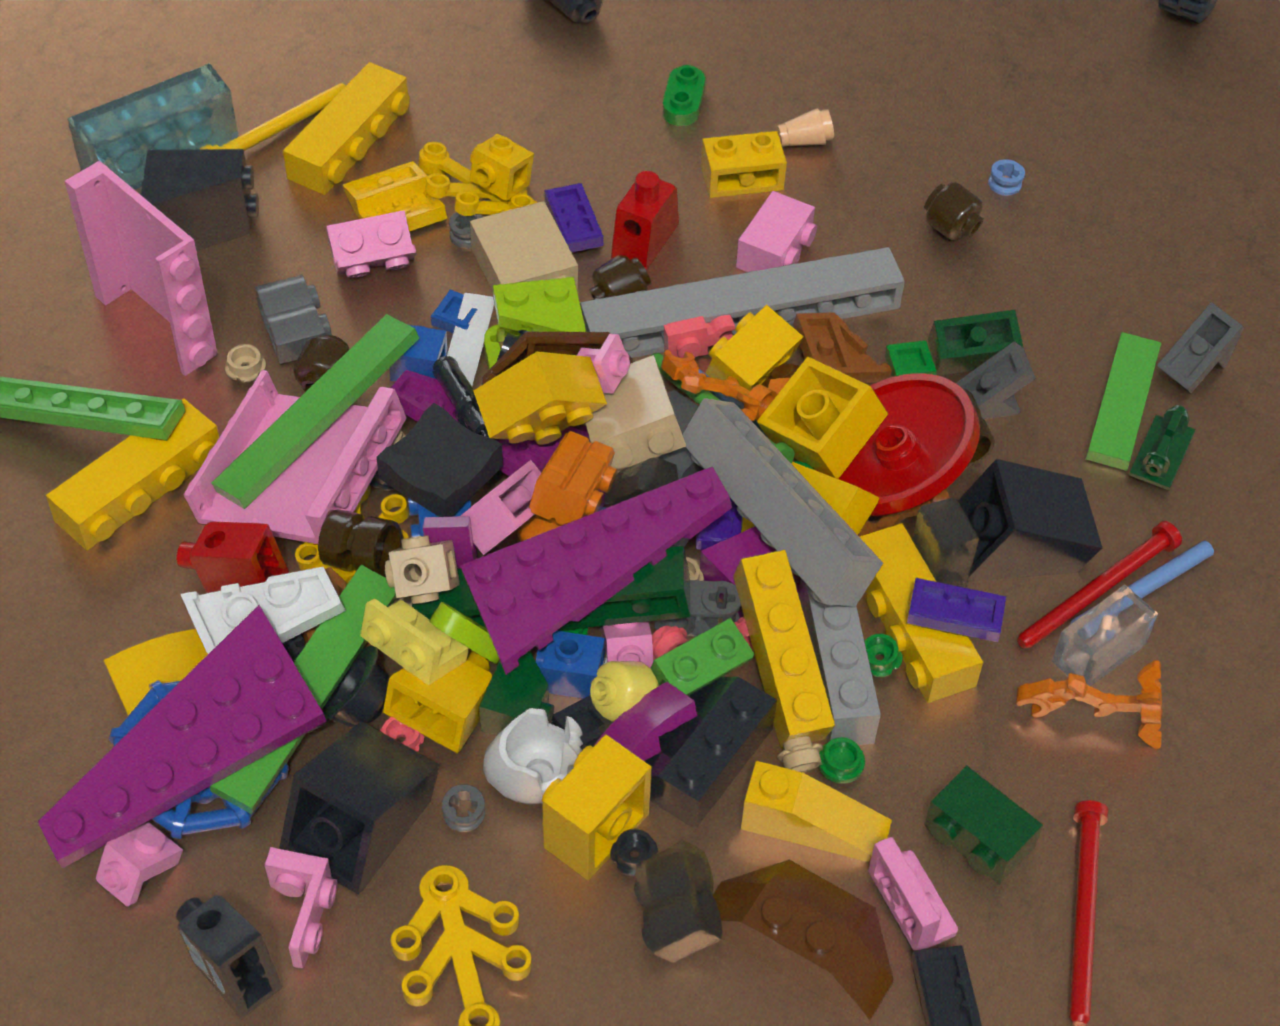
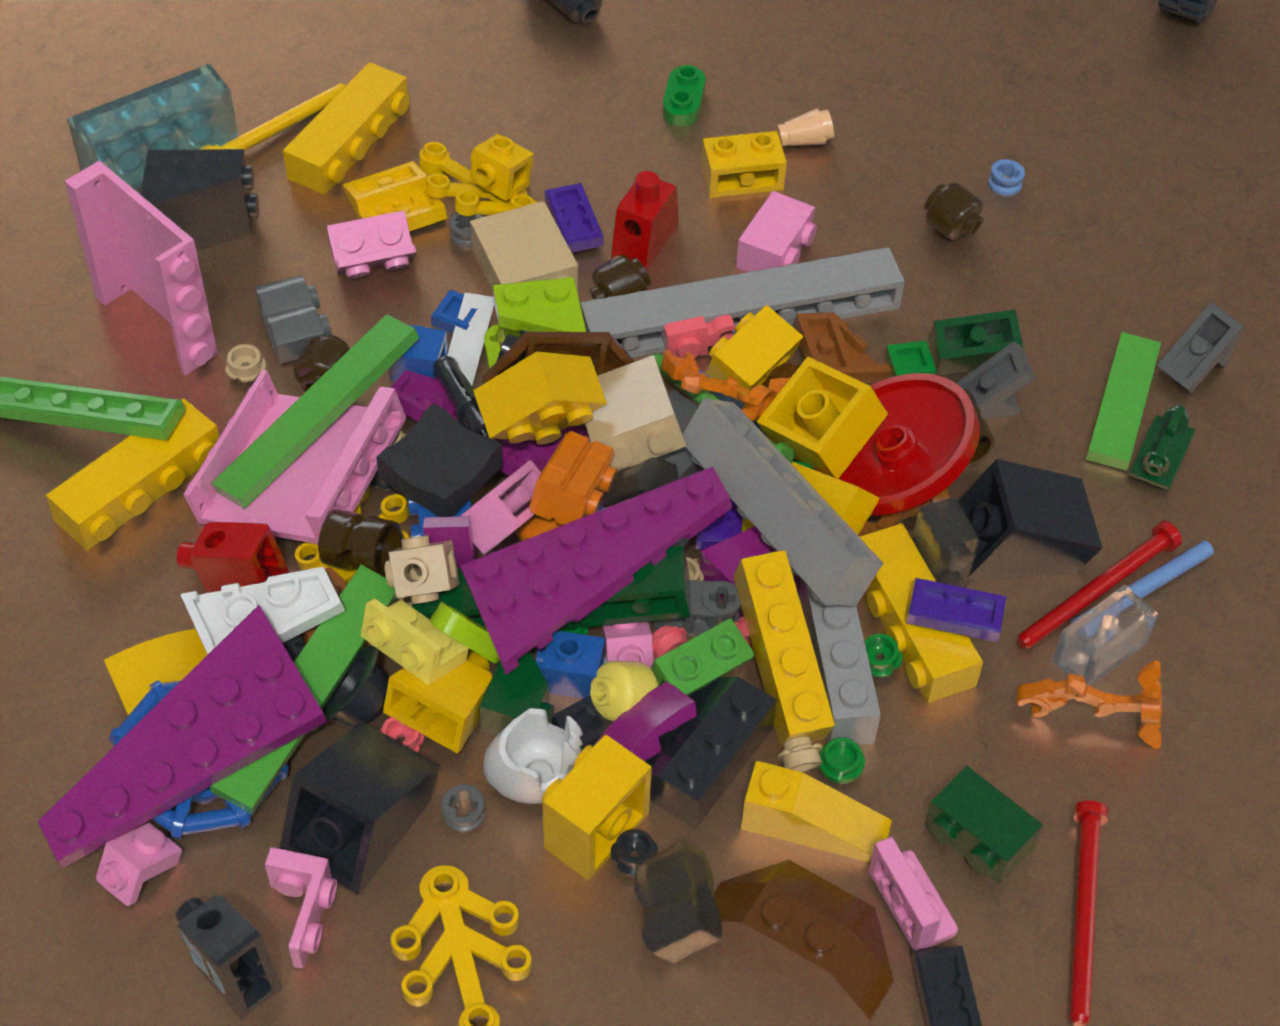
(609, 361): bright pink bracket -> none

